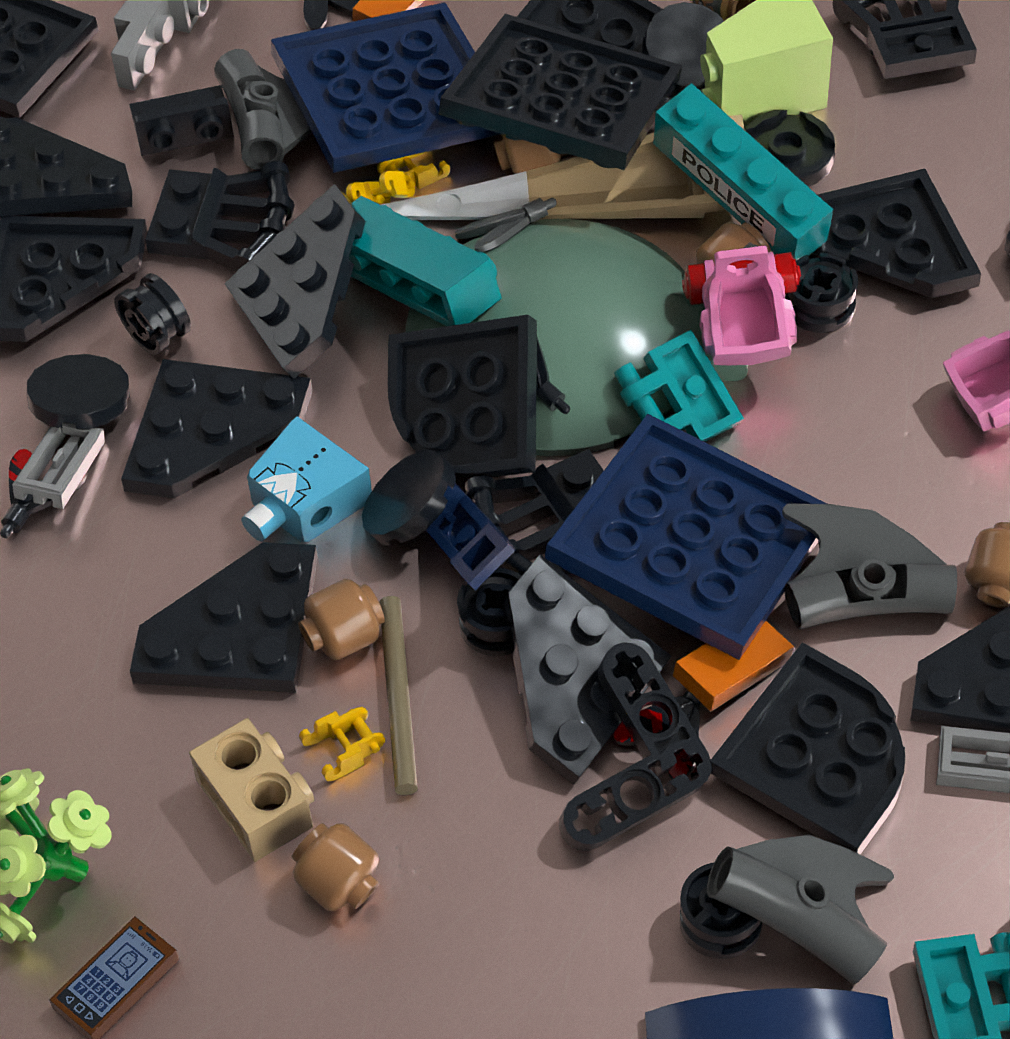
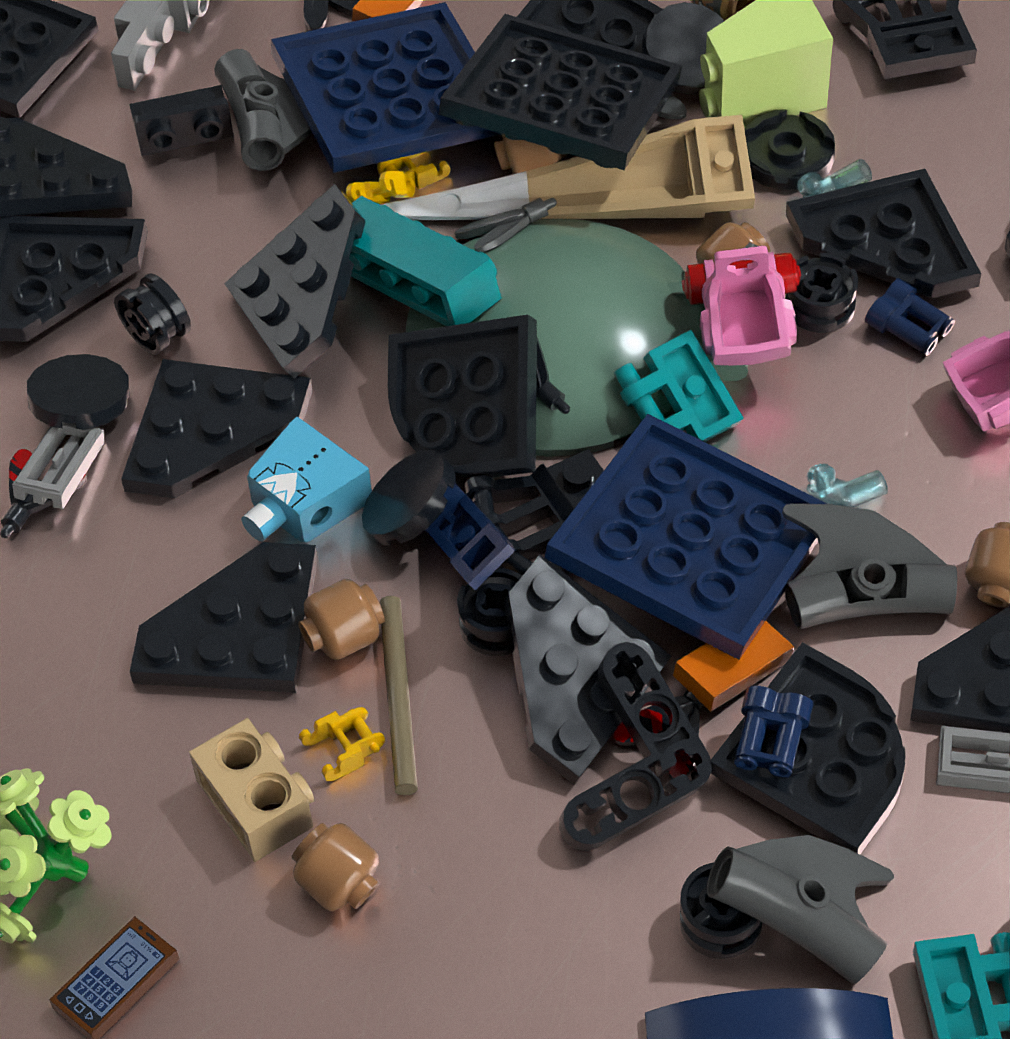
(193, 208): black plate -> none
(741, 174): teal brick -> none
(773, 711): none -> dark blue piece
(845, 493): none -> clear light blue arm
(850, 175): none -> clear light blue arm
(896, 305): none -> dark blue piece

